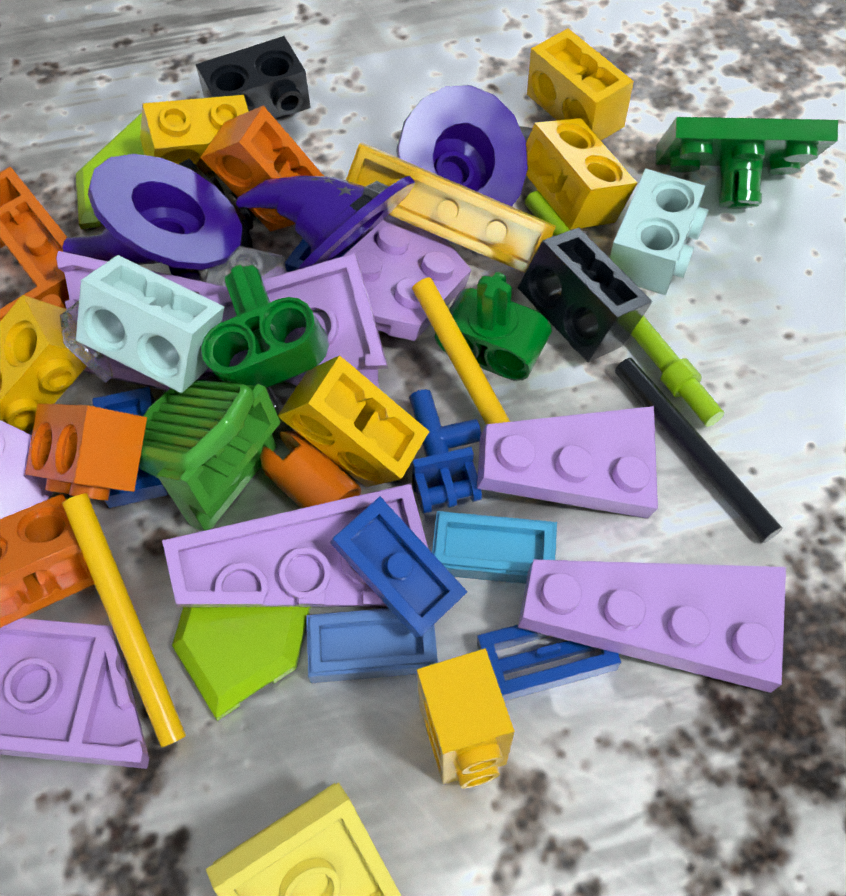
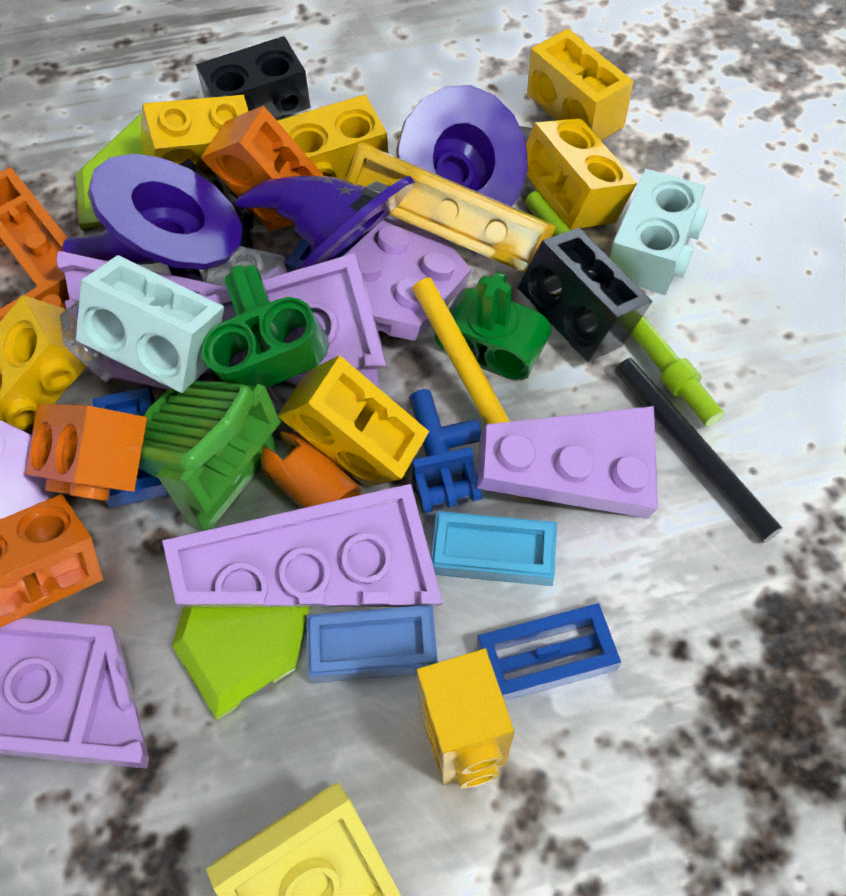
(124, 620): yellow bar -> none
(334, 132): none -> yellow brick
(398, 567): blue plate -> none
(677, 615): lavender wing -> none
(743, 149): green plate -> none

